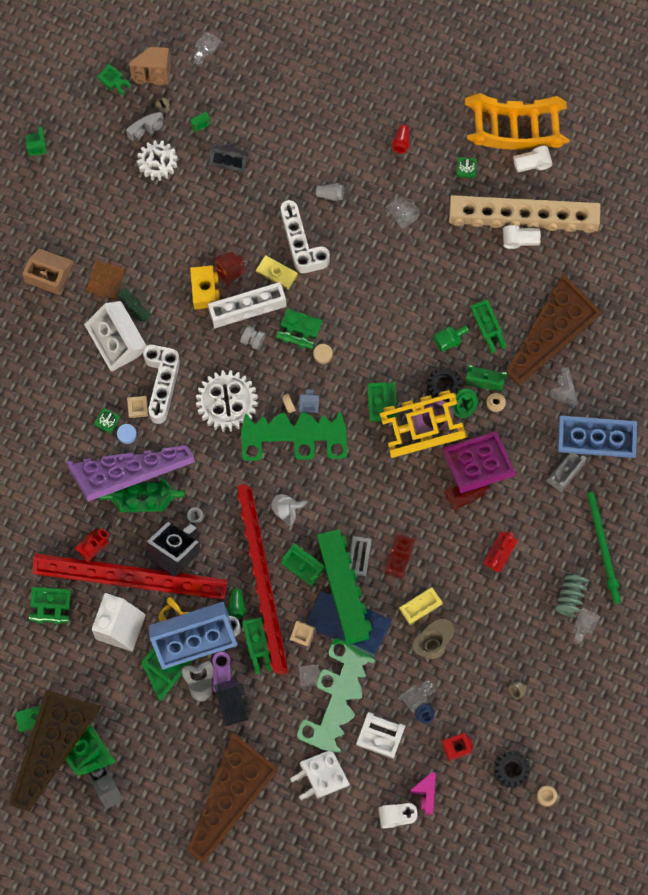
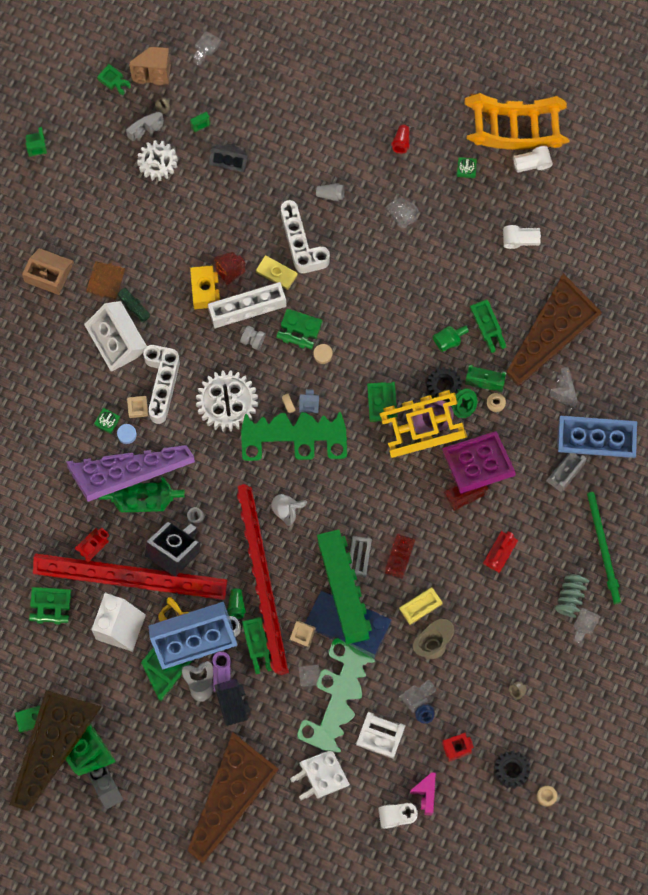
(303, 565): green hinge -> none
(533, 208): tan brick -> none

